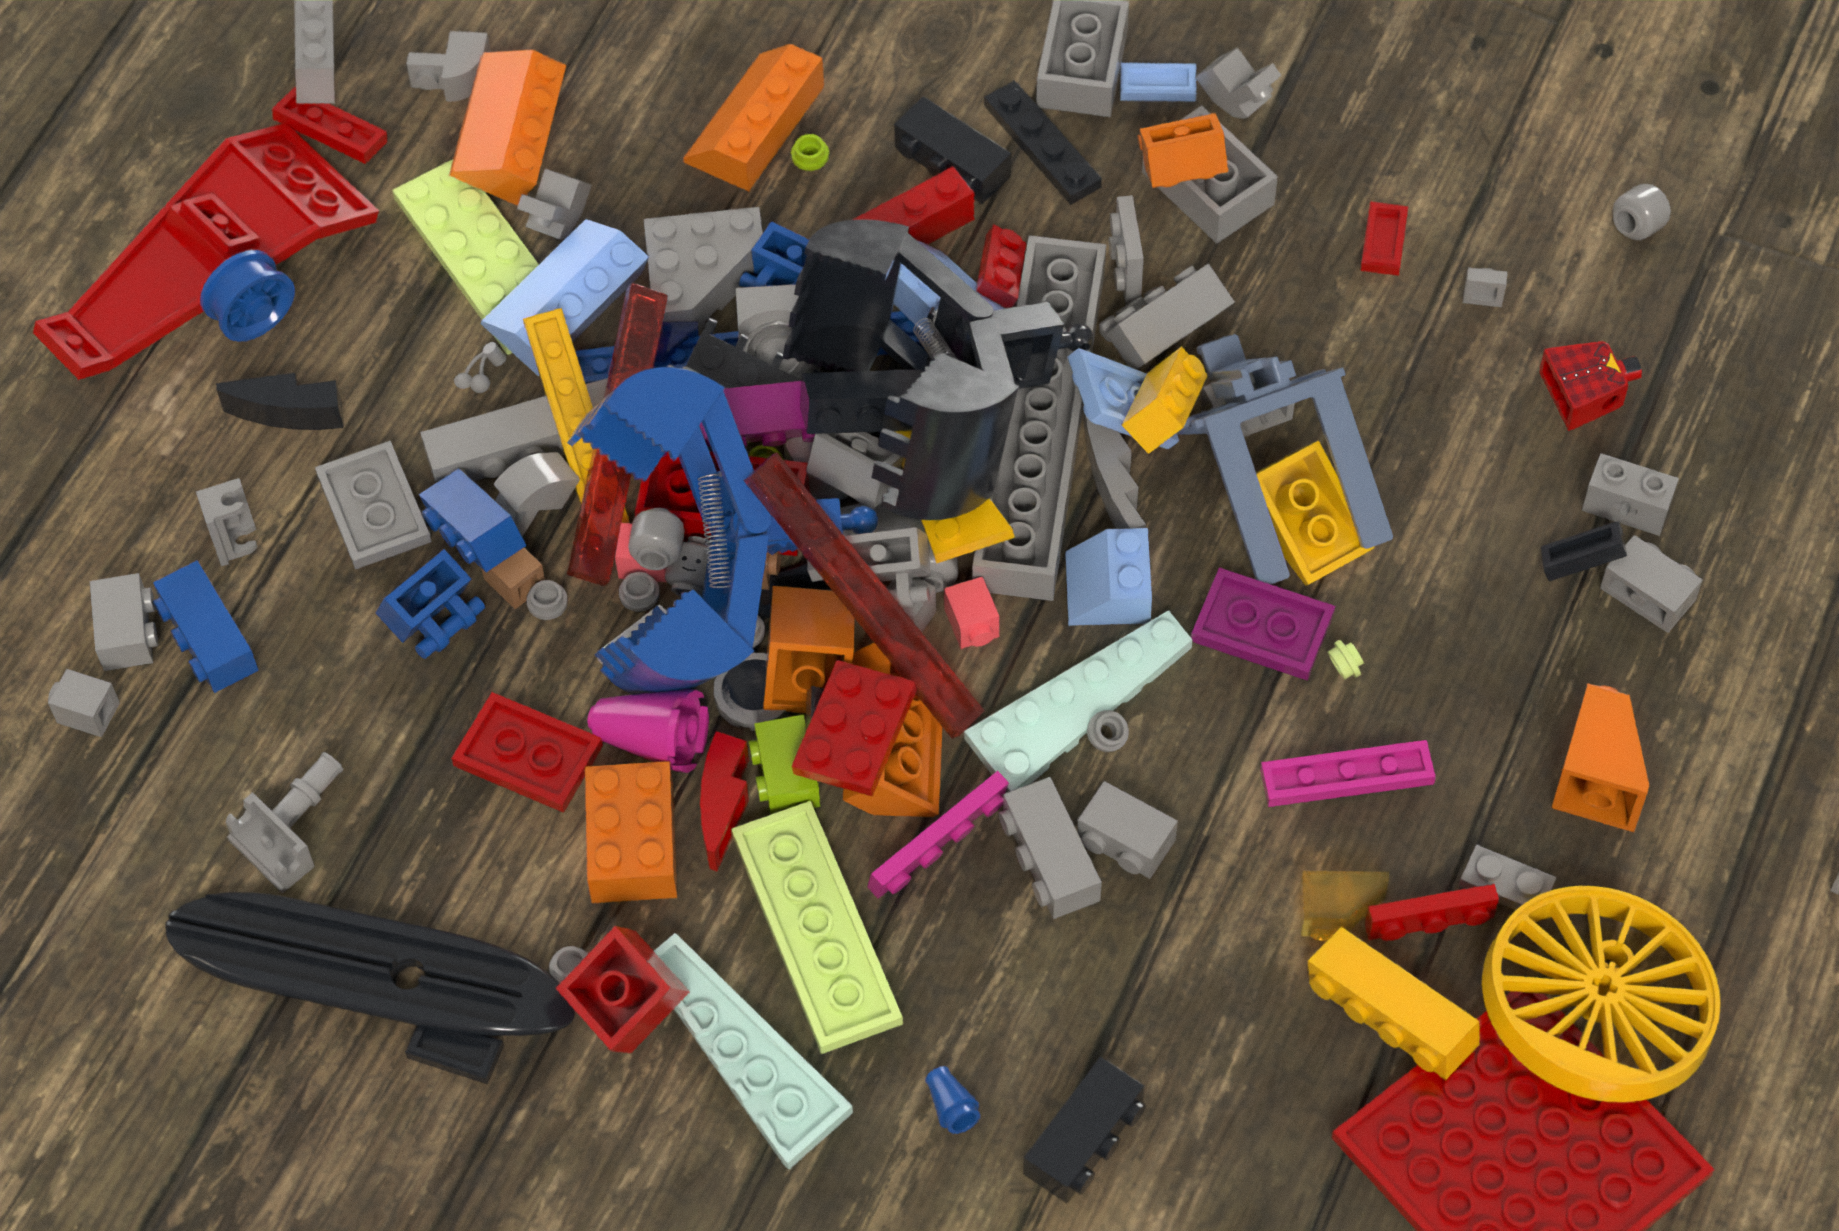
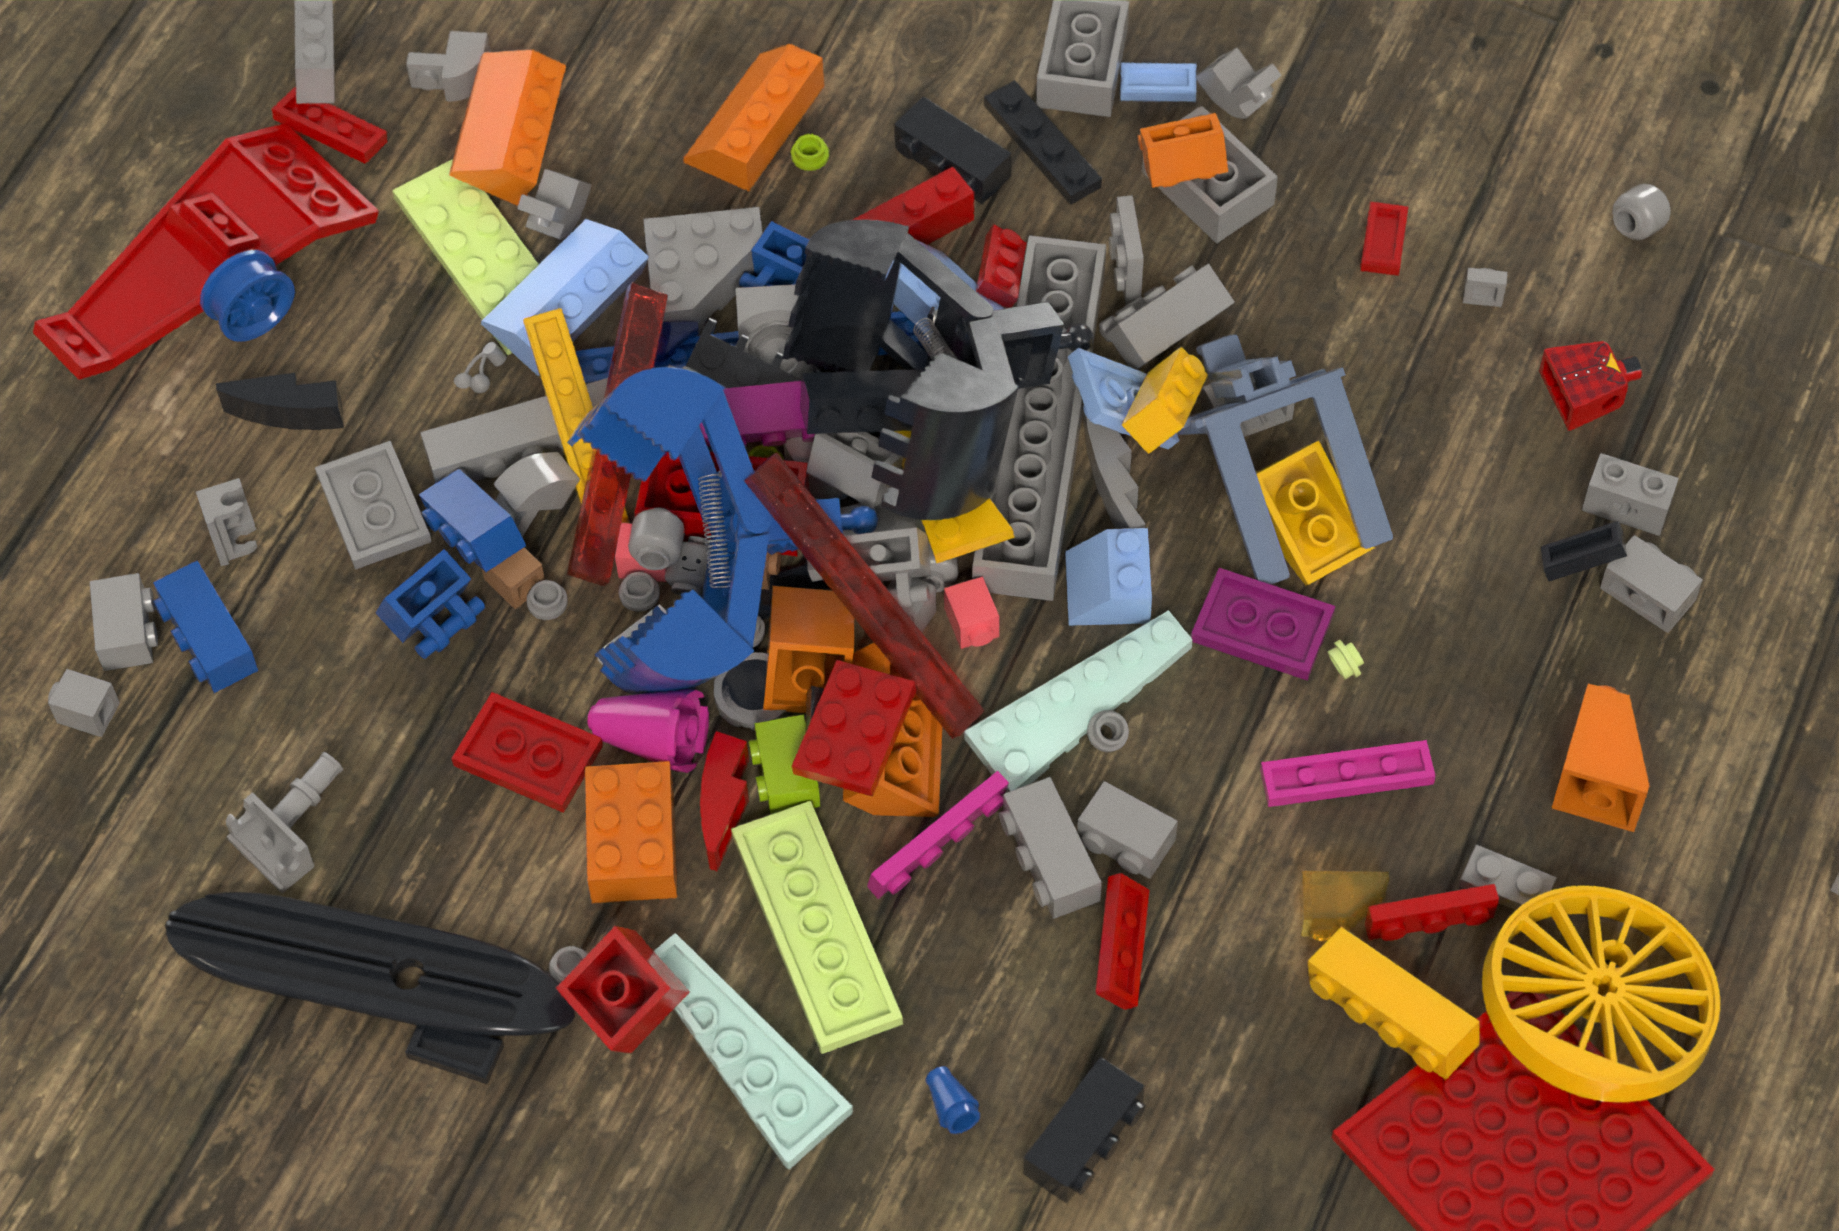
(1122, 941): none -> red plate

